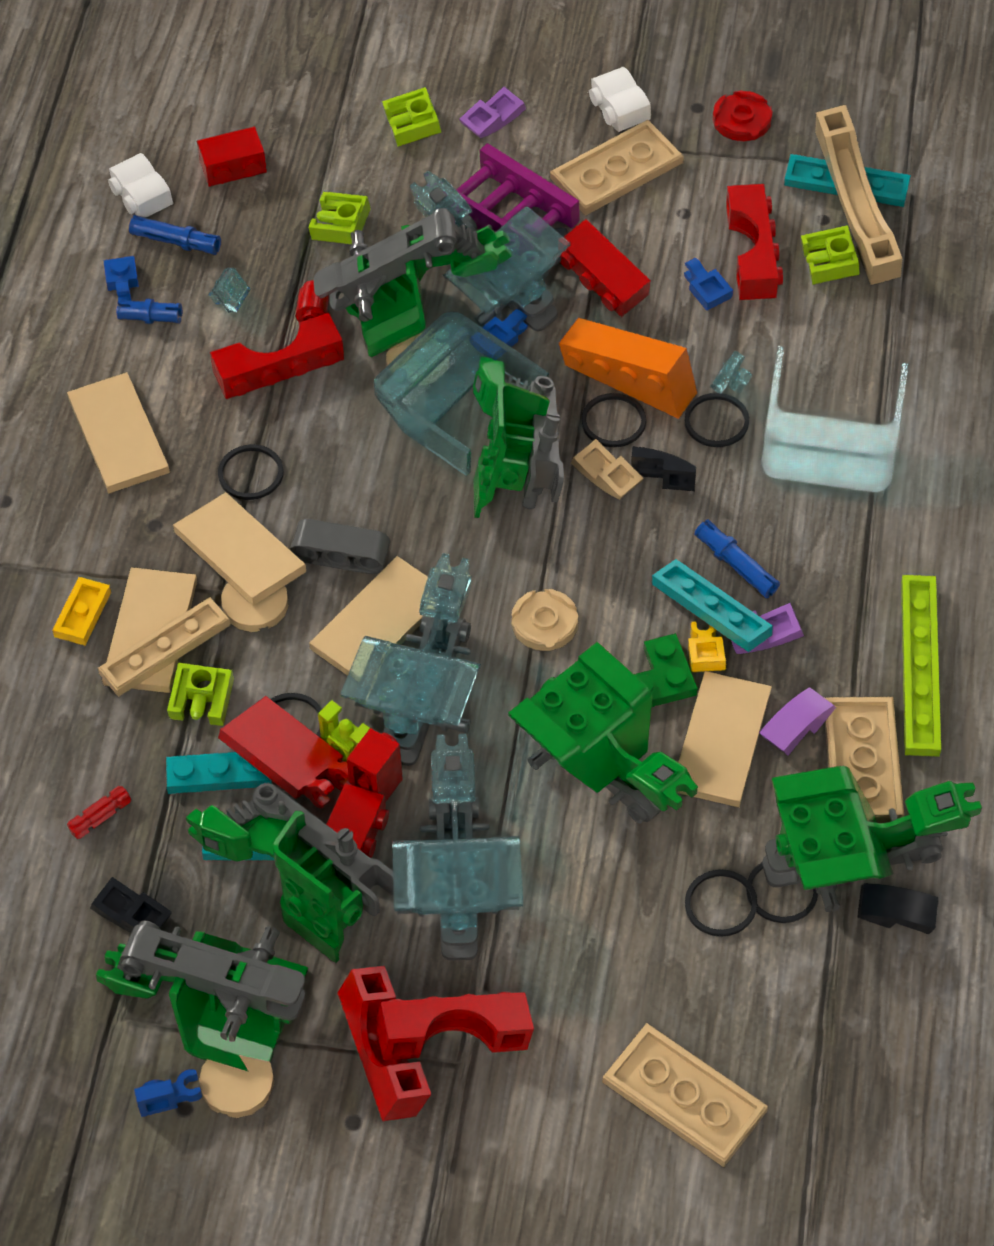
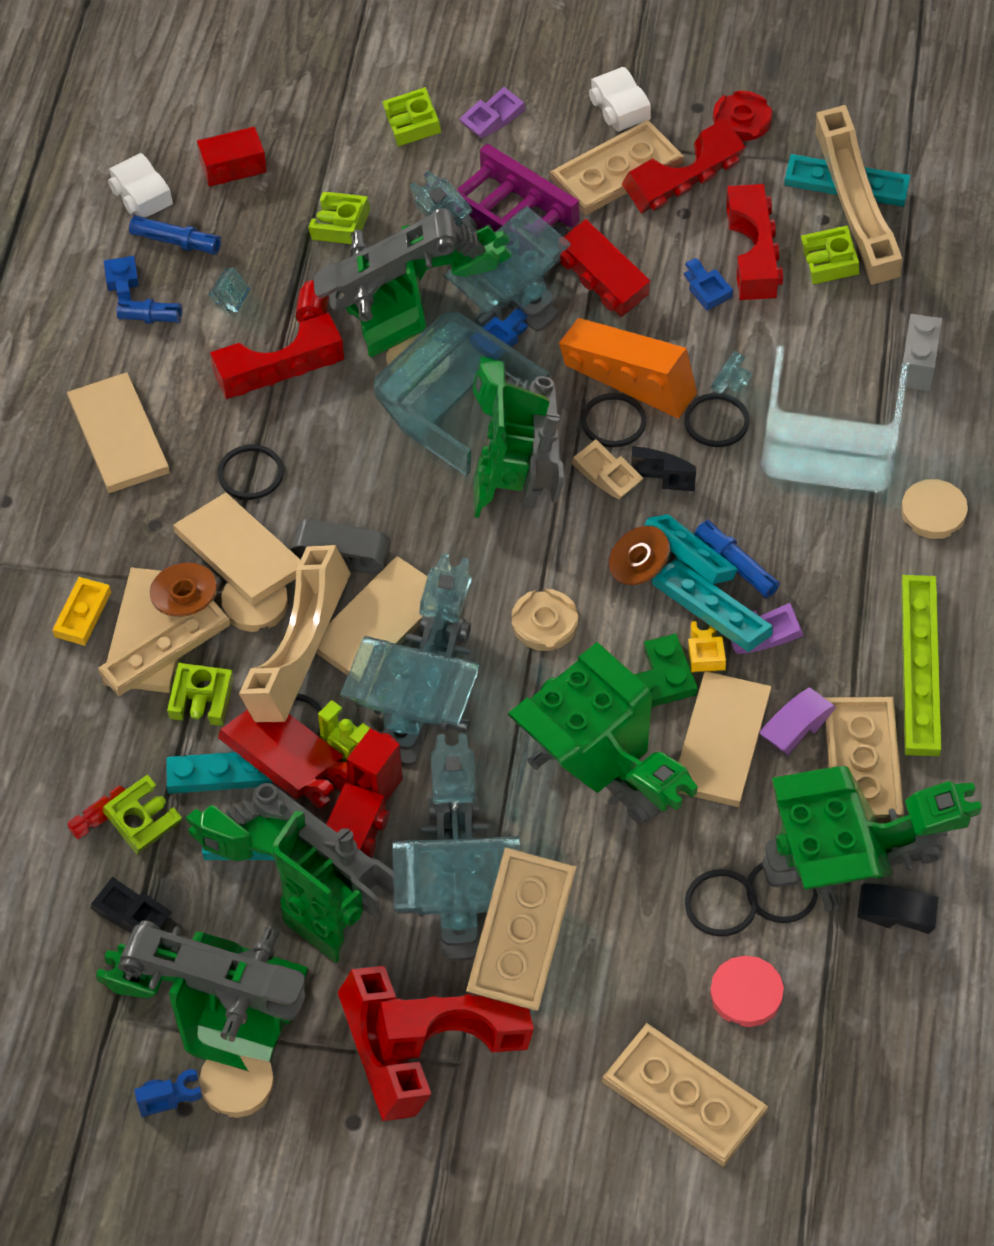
(128, 804): none -> lime brick
(183, 589): none -> dark orange dish
(275, 684): none -> tan arch
(521, 929): none -> tan tile
(639, 555): none -> dark orange dish
(655, 183): none -> red arch
(693, 551): none -> teal plate
(746, 991): none -> coral tile
(921, 350): none -> light grey brick
(934, 508): none -> tan tile

